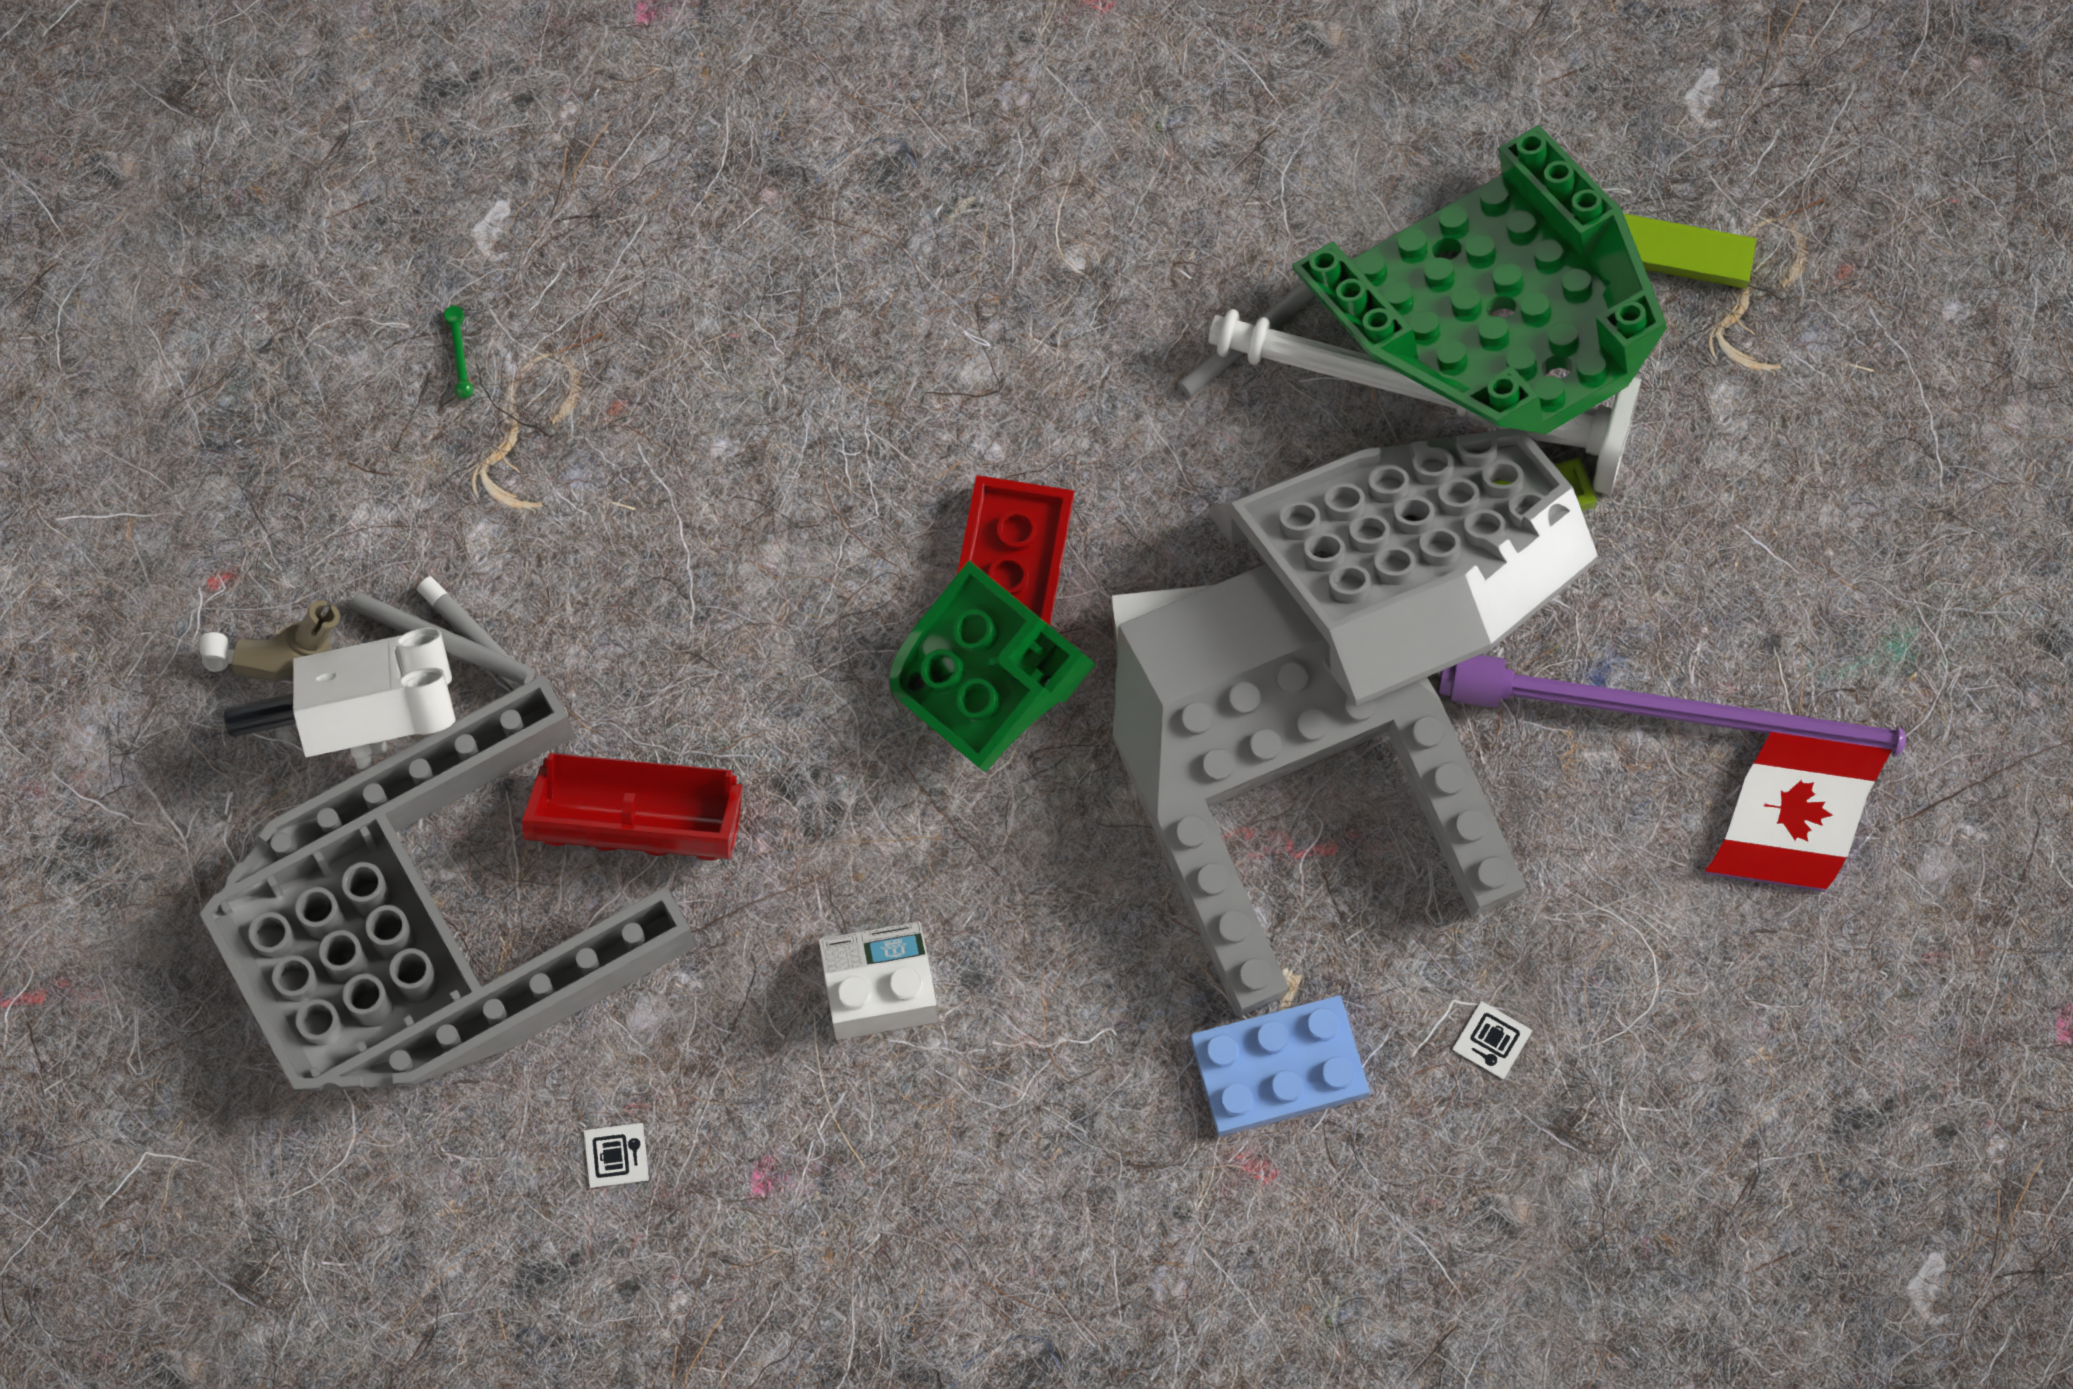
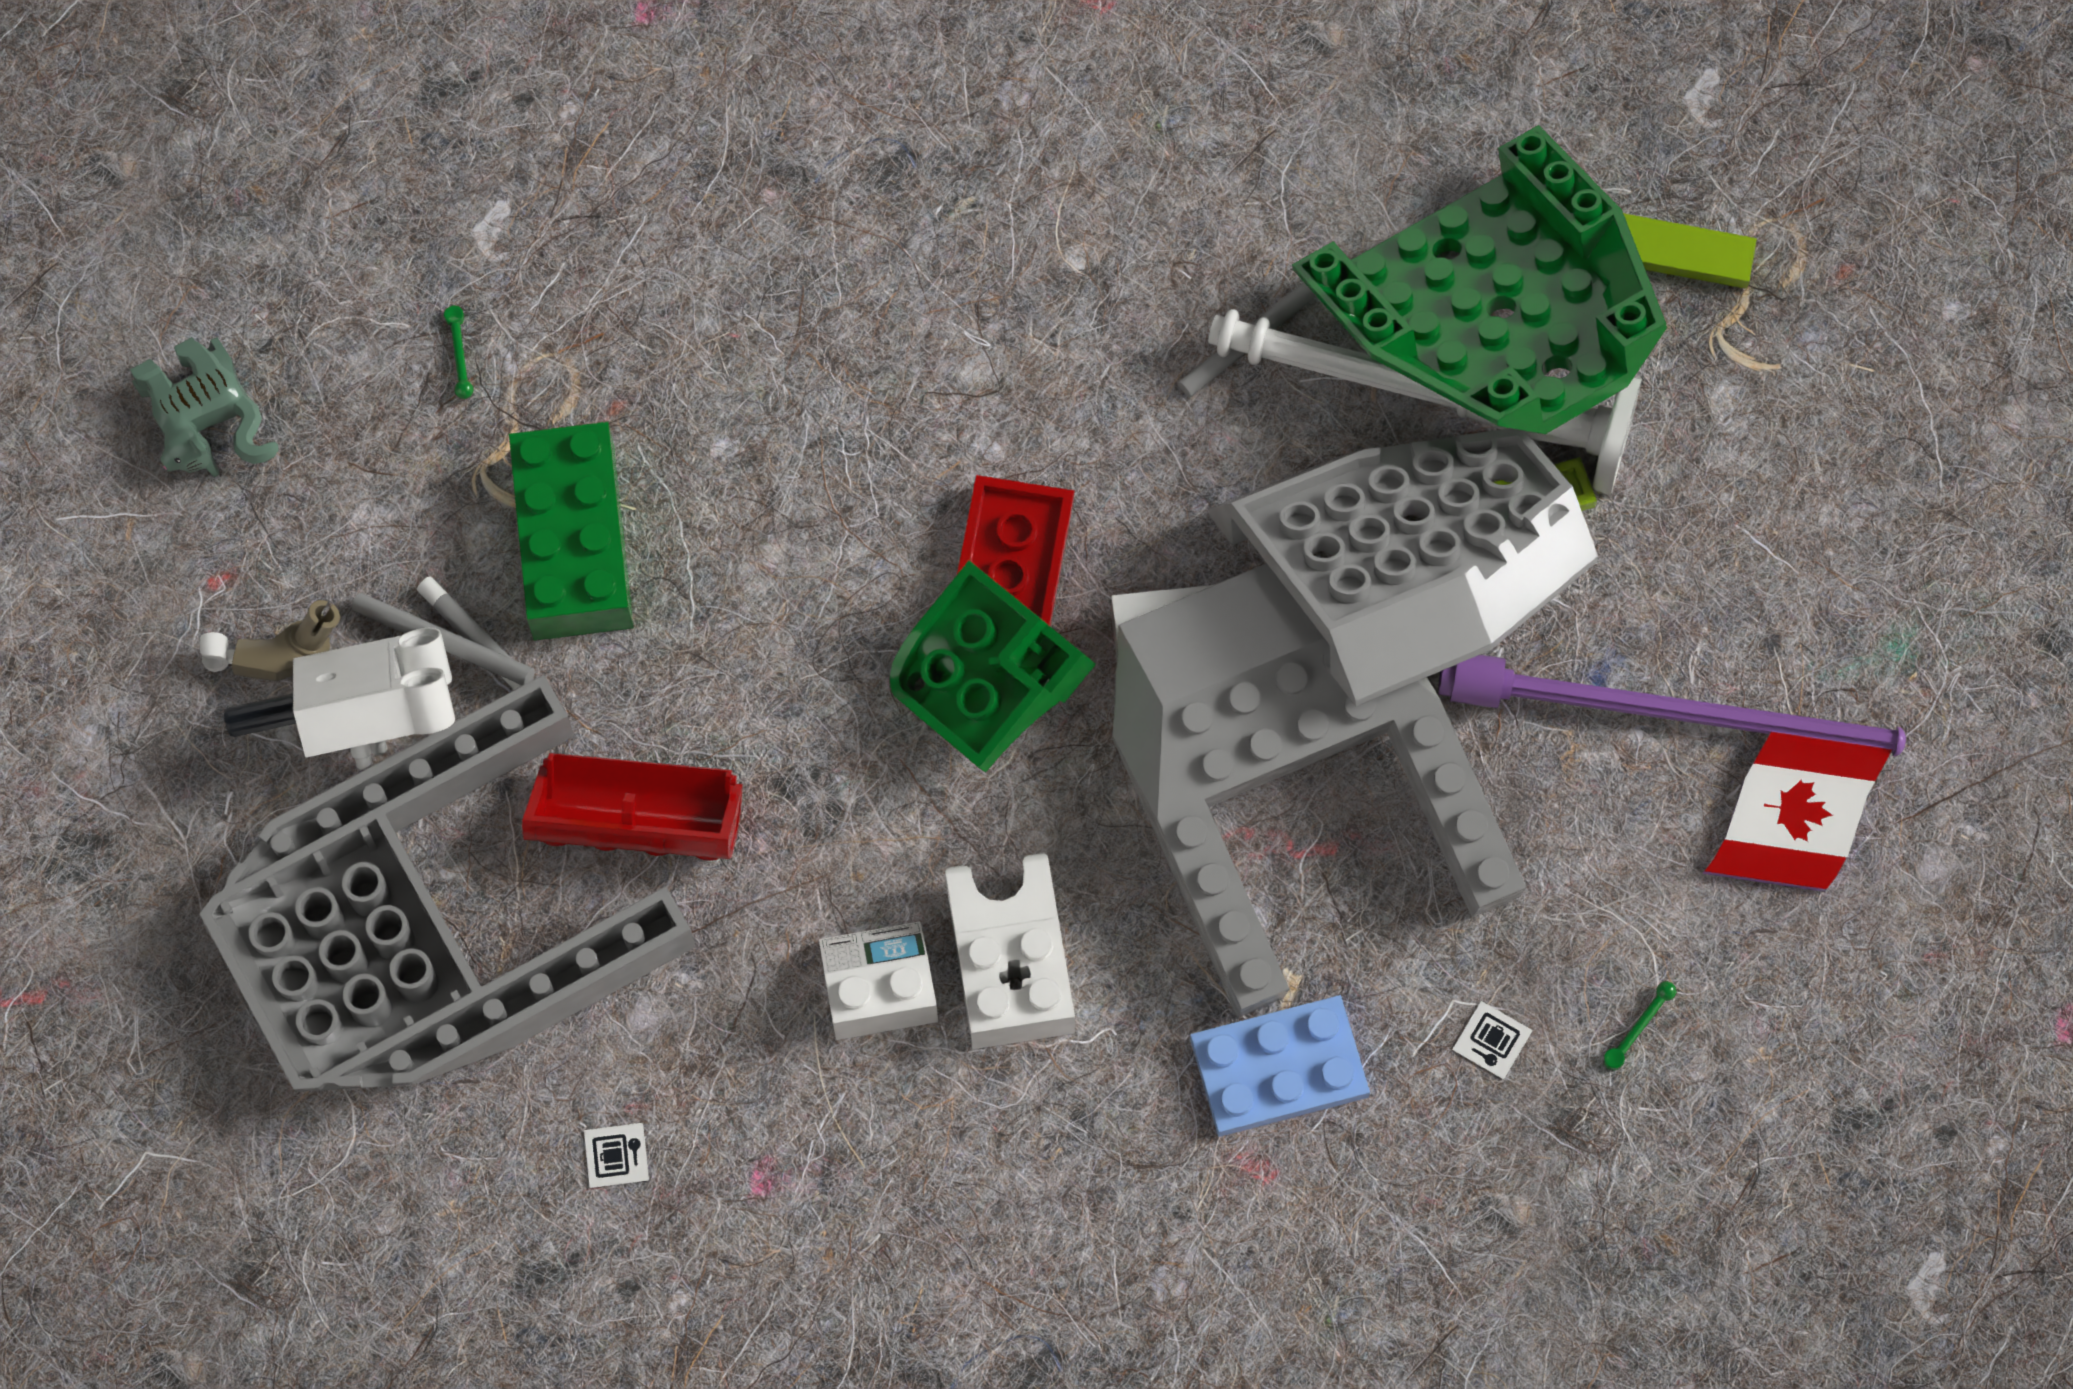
(197, 403): none -> sand green animal
(570, 531): none -> green brick
(1010, 941): none -> white brick
(1614, 1057): none -> green hinge

